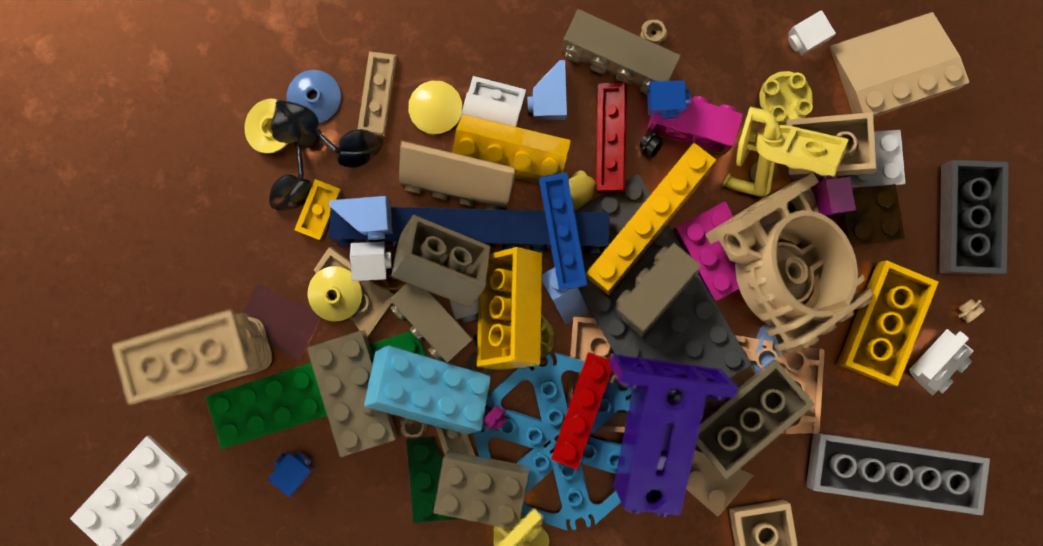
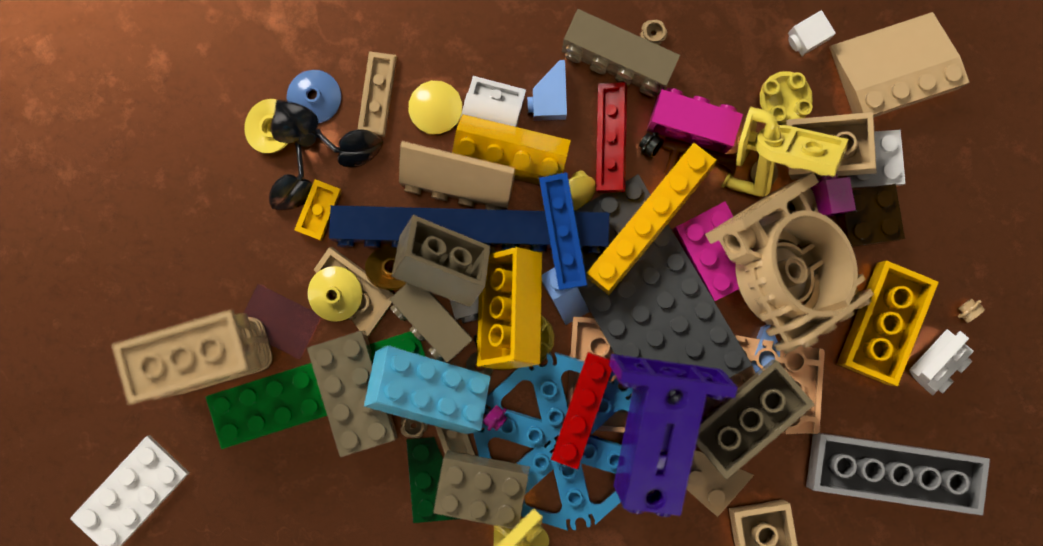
(291, 472): blue brick -> none
(367, 215): light blue slope -> none
(369, 261): white brick -> none
(656, 289): dark tan brick -> none
(667, 98): blue brick -> none
(679, 147): none -> reddish brown piece
(974, 217): dark grey brick -> none

